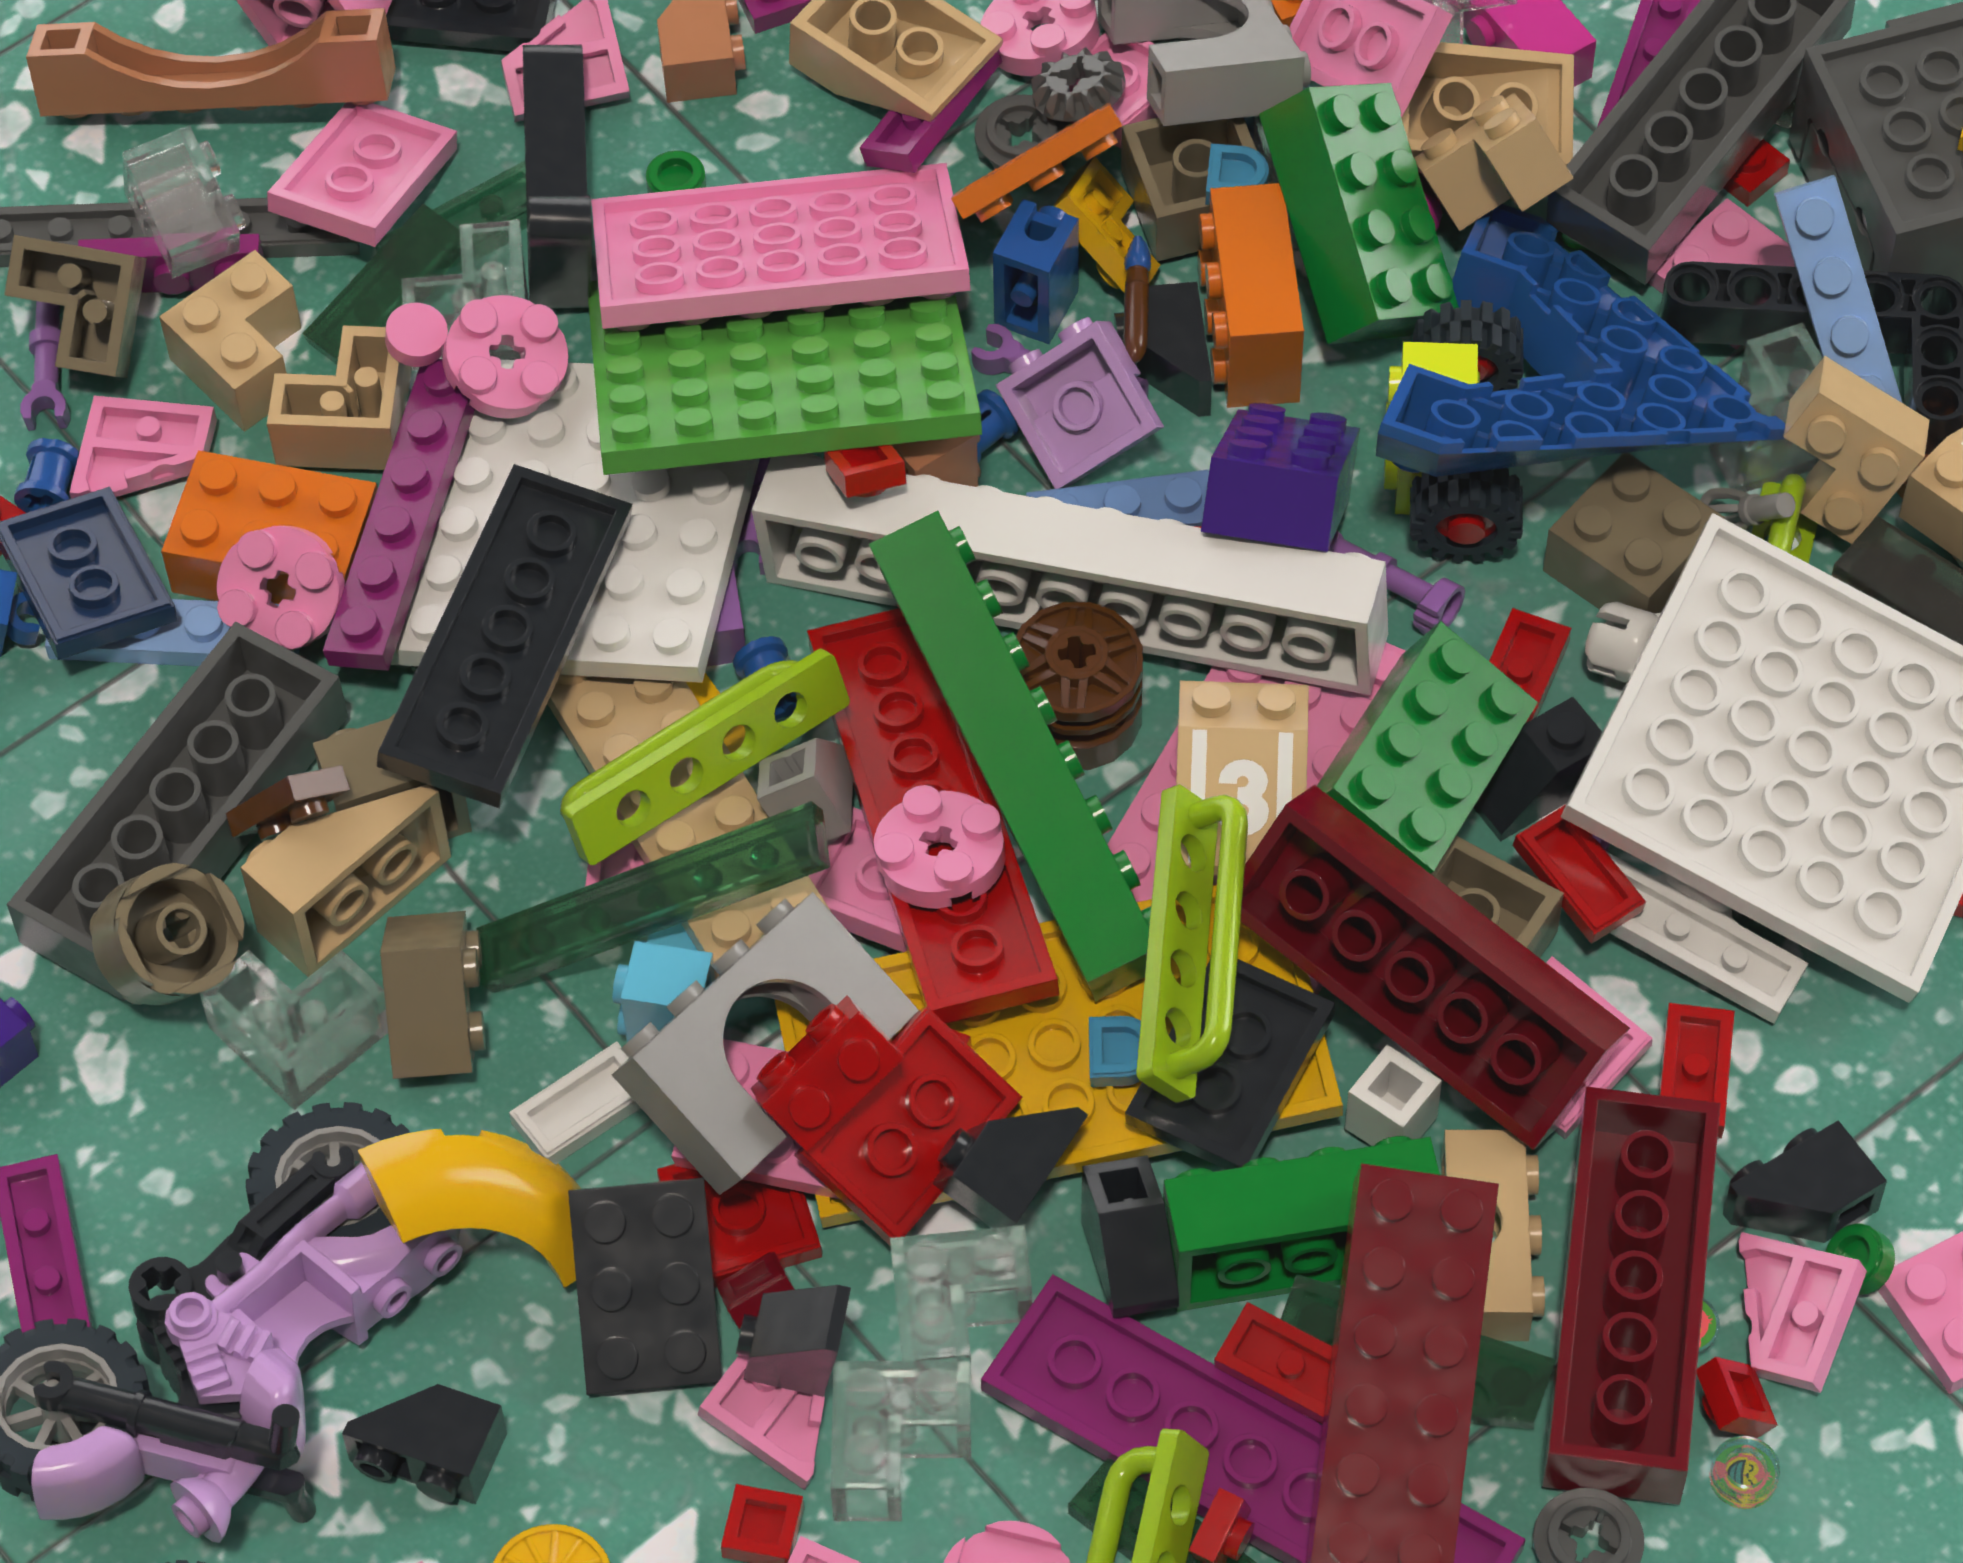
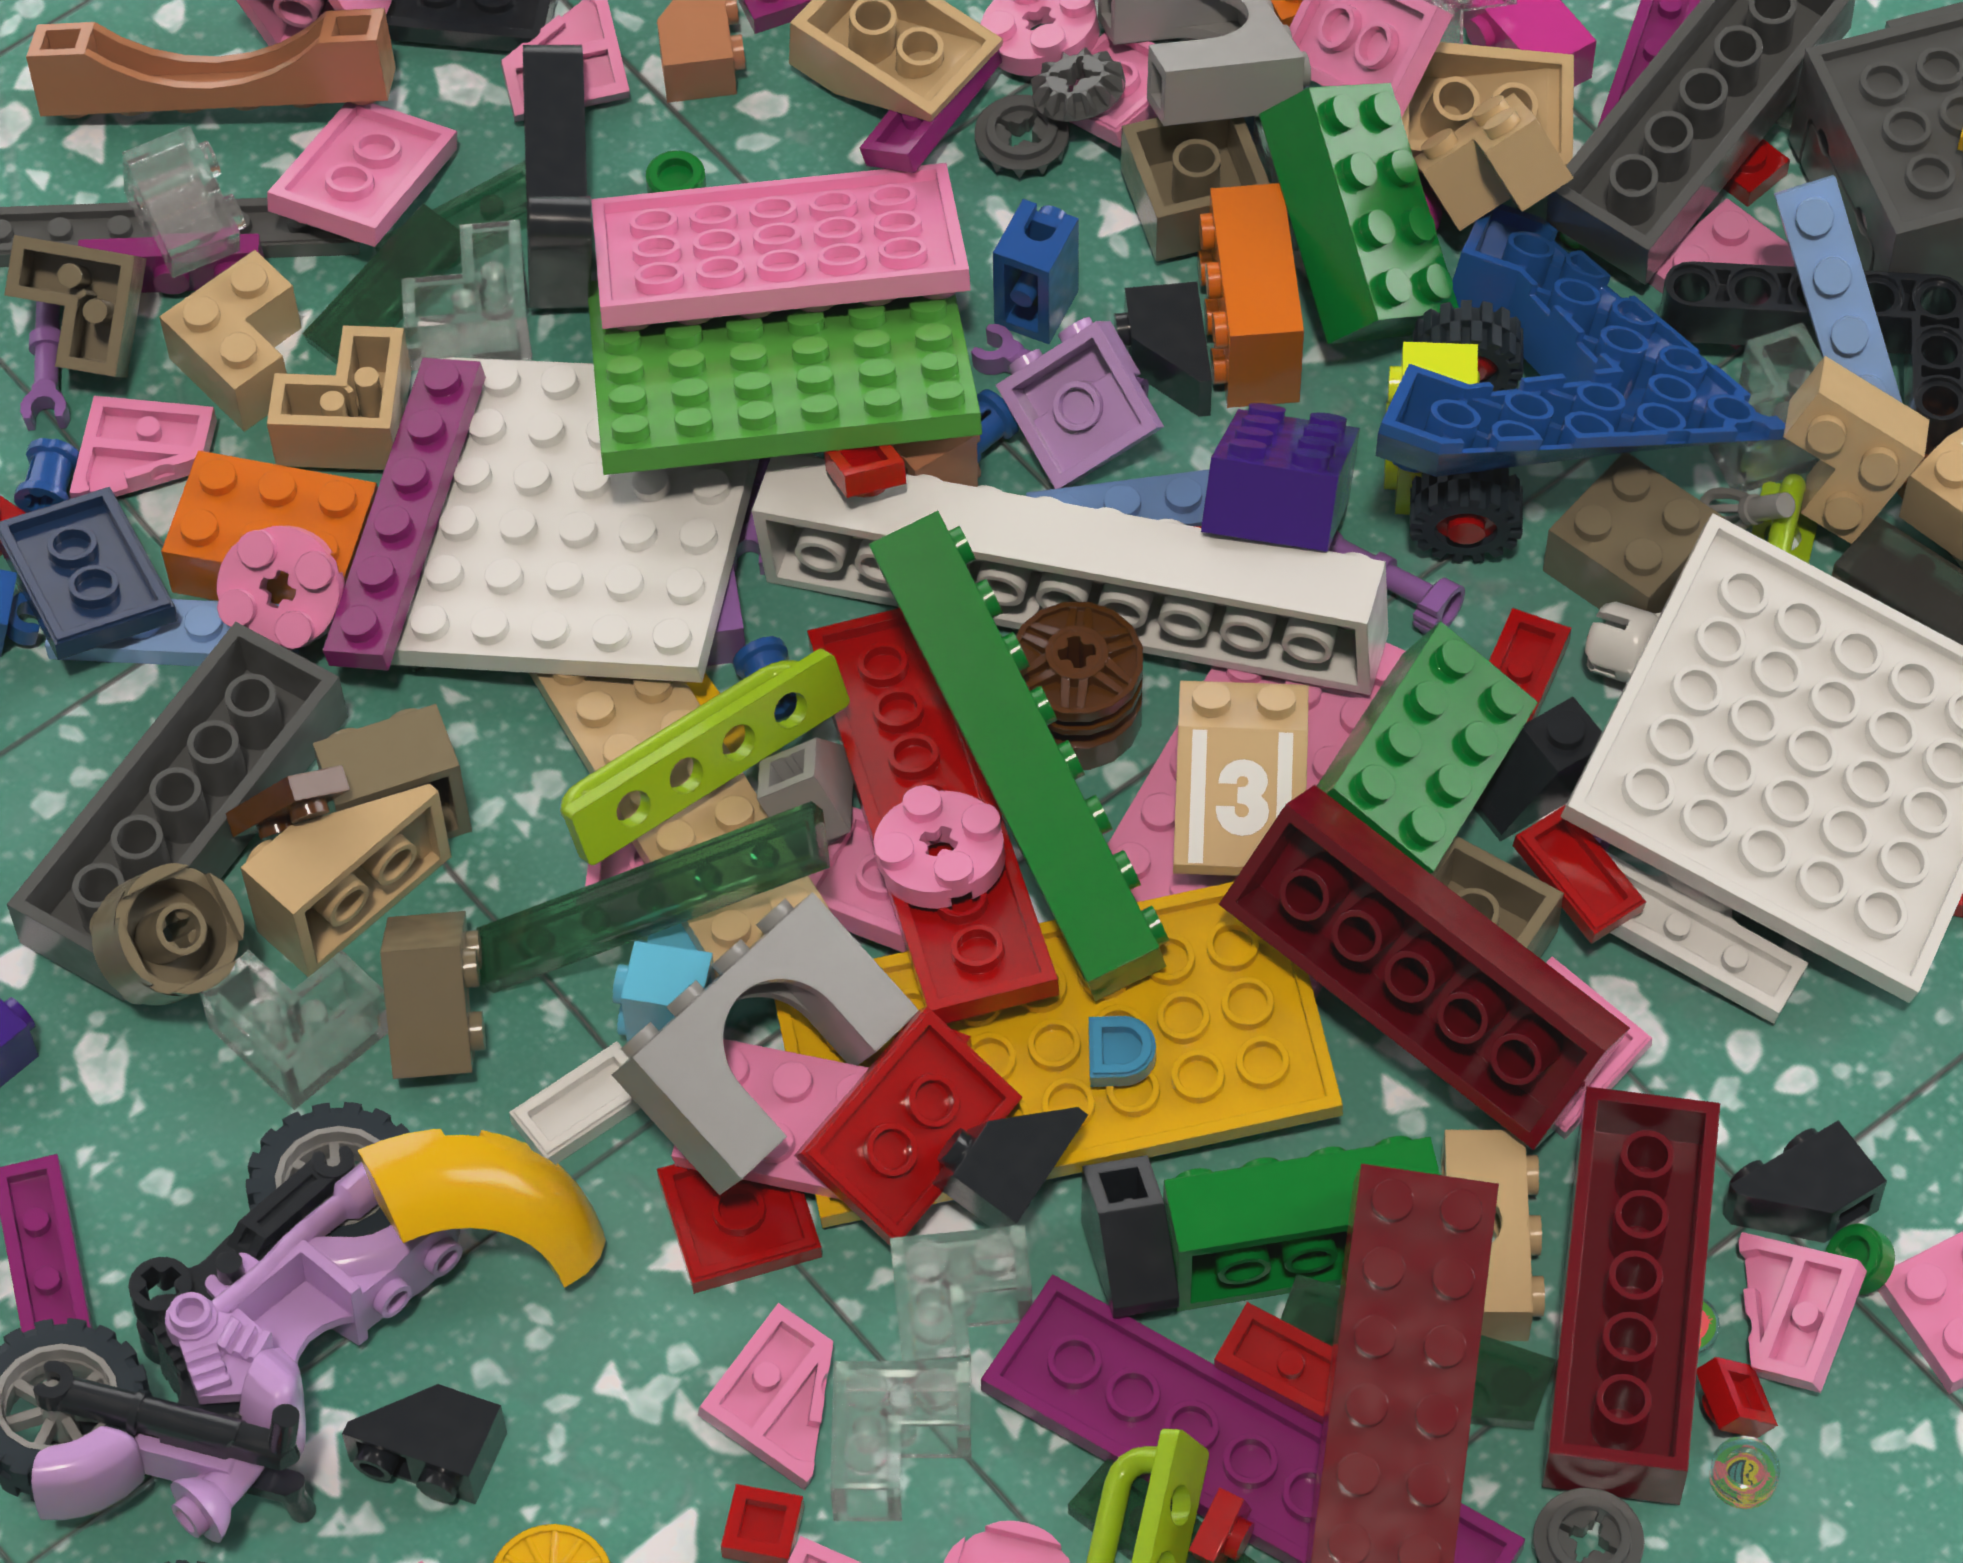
(416, 334): bright pink tile -> none
(504, 636): black plate -> none
(511, 322): bright pink plate -> none
(645, 1285): black plate -> none
(745, 1288): dark red tile -> none
(794, 1338): black slope -> none
(825, 1072): red brick -> none
(1038, 164): orange plate -> none
(1100, 206): yellow plate -> none
(1136, 299): reddish brown piece -> none
(1193, 822): lime piece -> none
(1235, 167): dark azure tile -> none
(1249, 1085): black plate -> none
(1392, 1099): white brick -> none
(1697, 1055): red plate -> none

